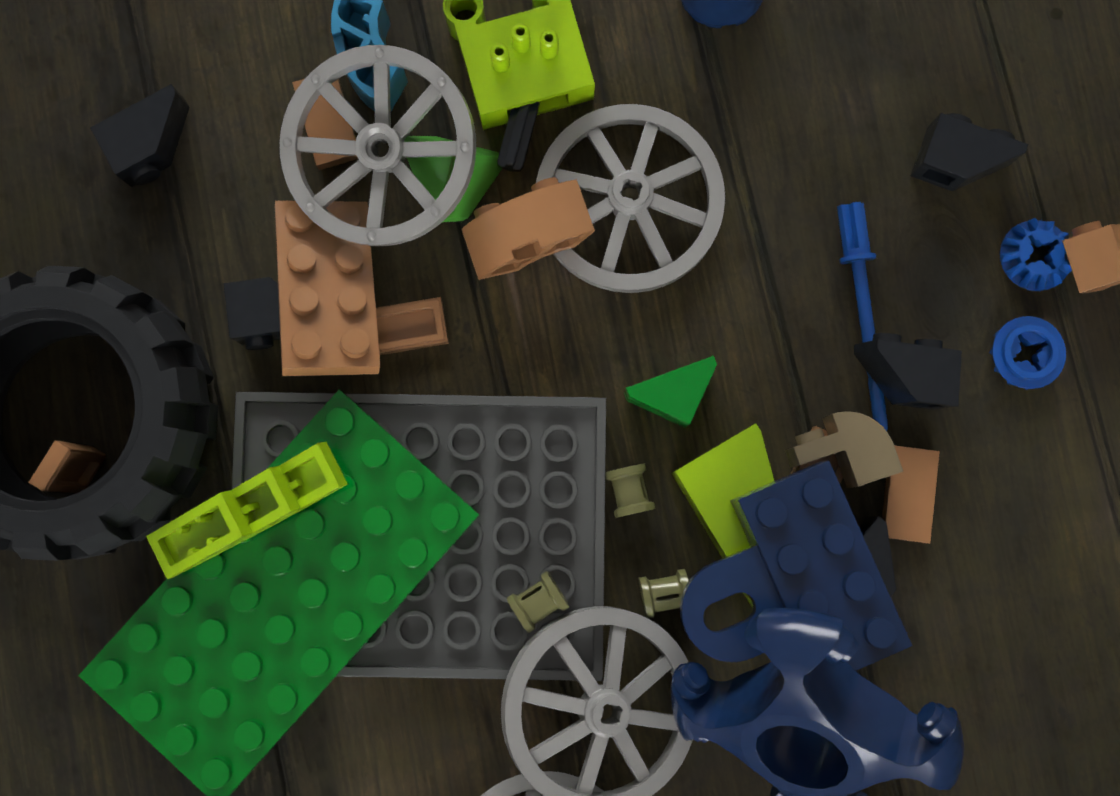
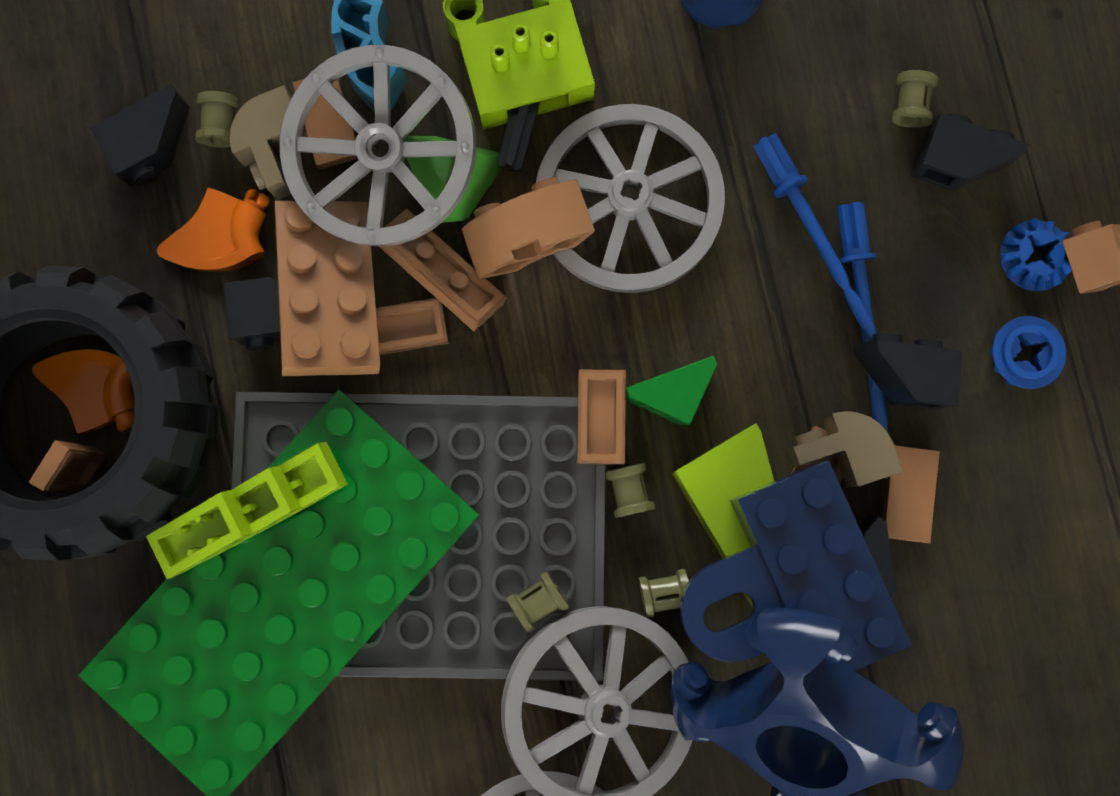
(92, 387): none -> orange arm
(216, 118): none -> olive bush
(220, 233): none -> orange arm
(257, 139): none -> dark tan brick
(446, 276): none -> medium nougat tile
(601, 417): none -> medium nougat tile
(788, 182): none -> blue piece
(914, 98): none -> olive bush

